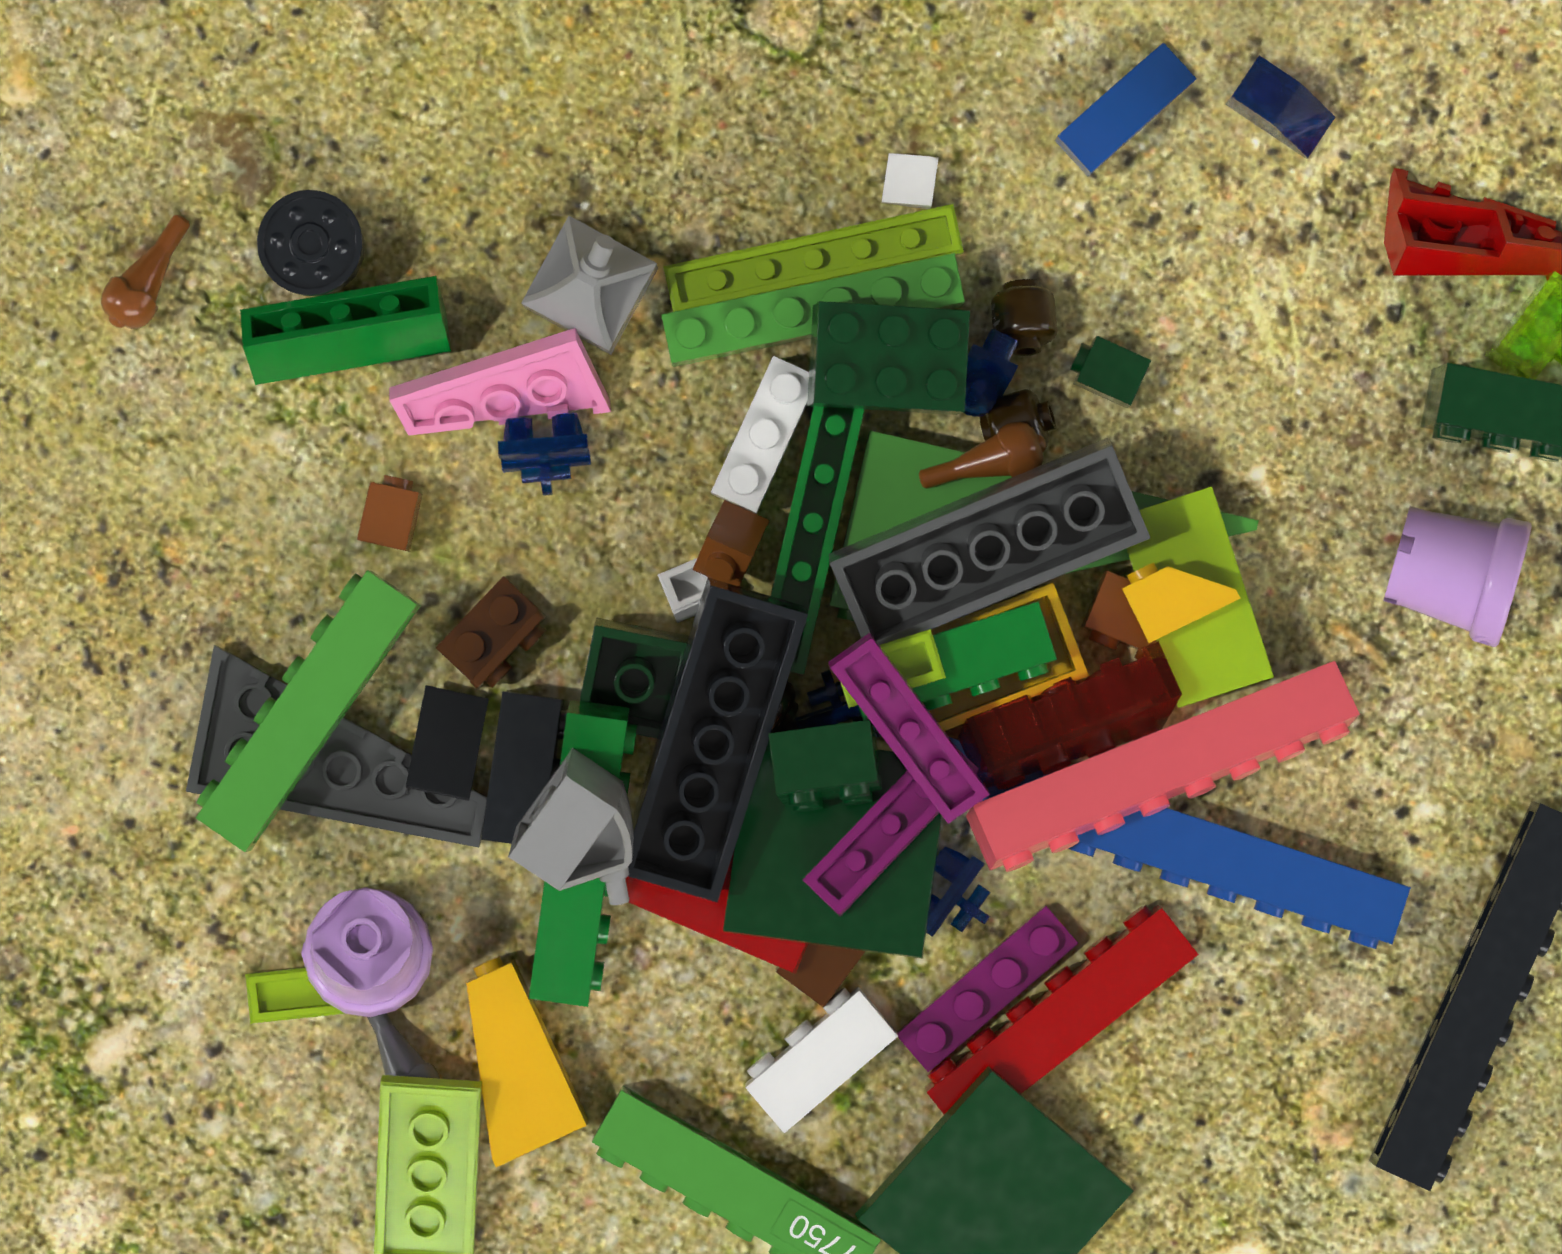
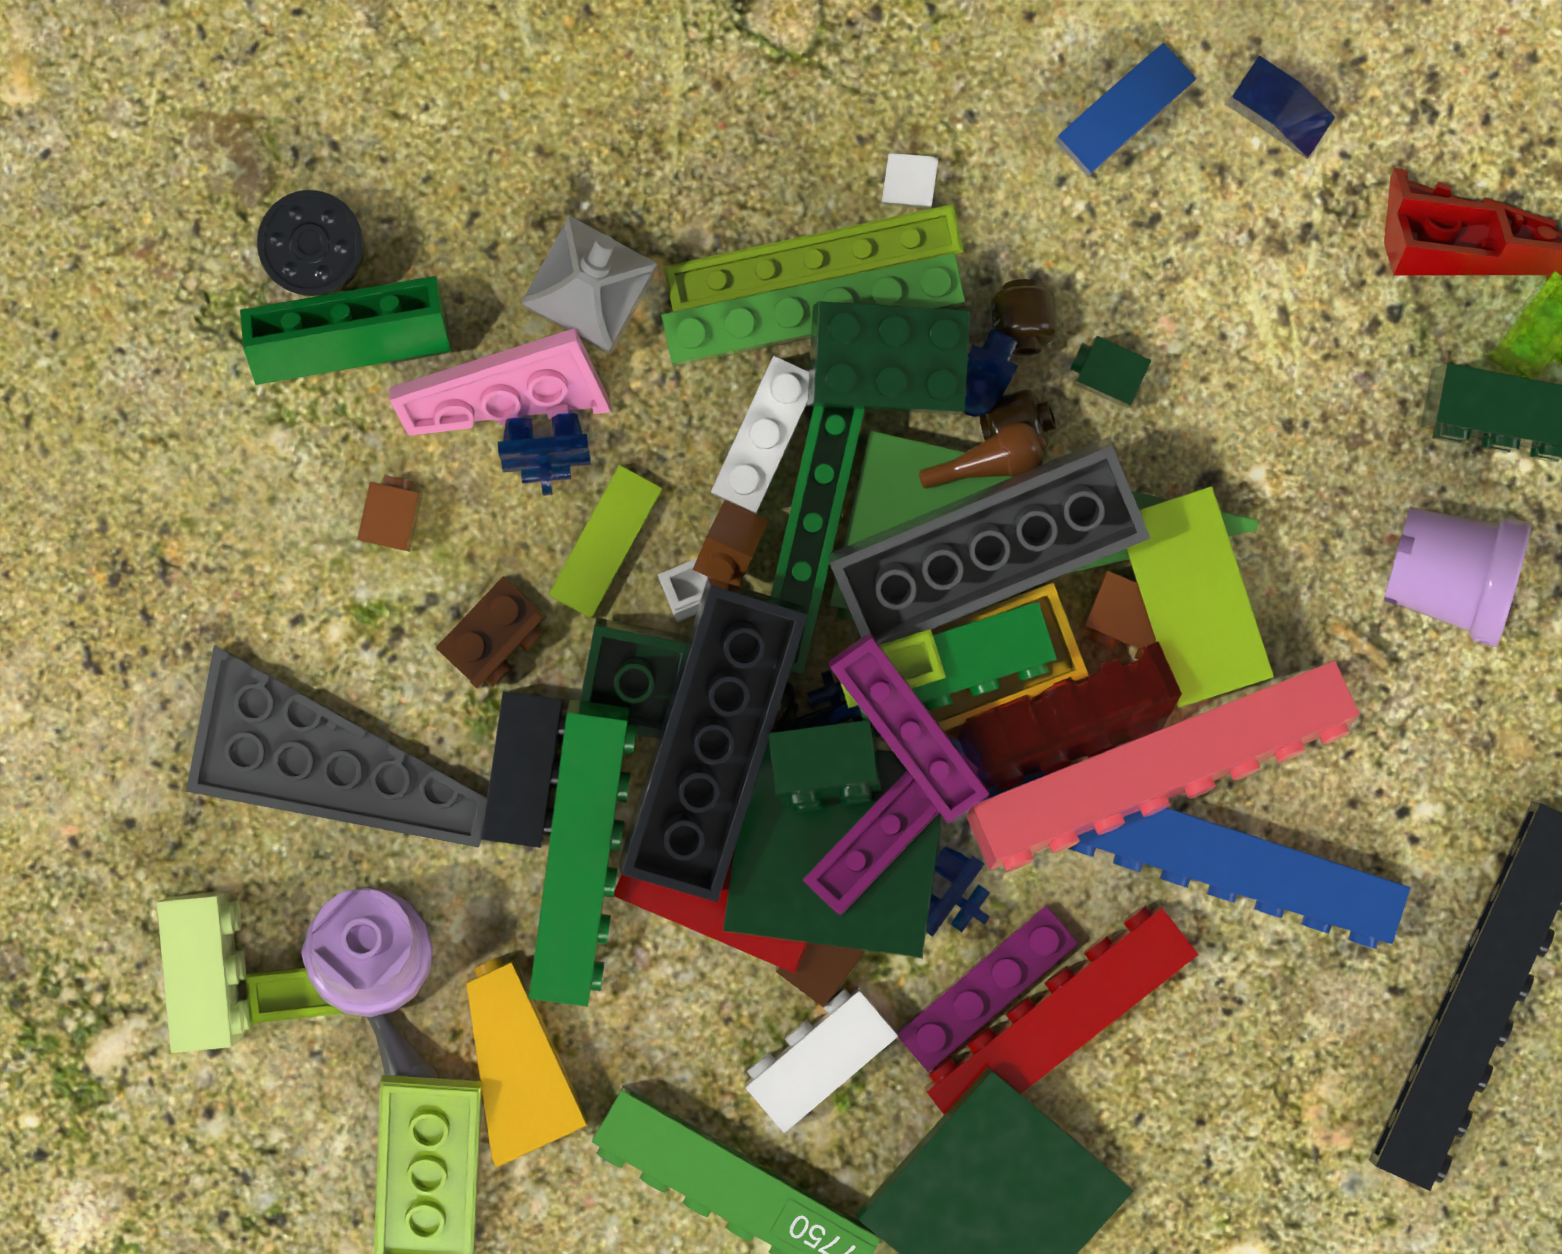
(133, 295): dark orange piece -> none
(202, 971): none -> yellowish green brick
(307, 711): bright green brick -> none
(447, 743): black piece -> none
(578, 829): light grey piece -> none
(605, 541): none -> lime tile
(1172, 599): yellow slope -> none

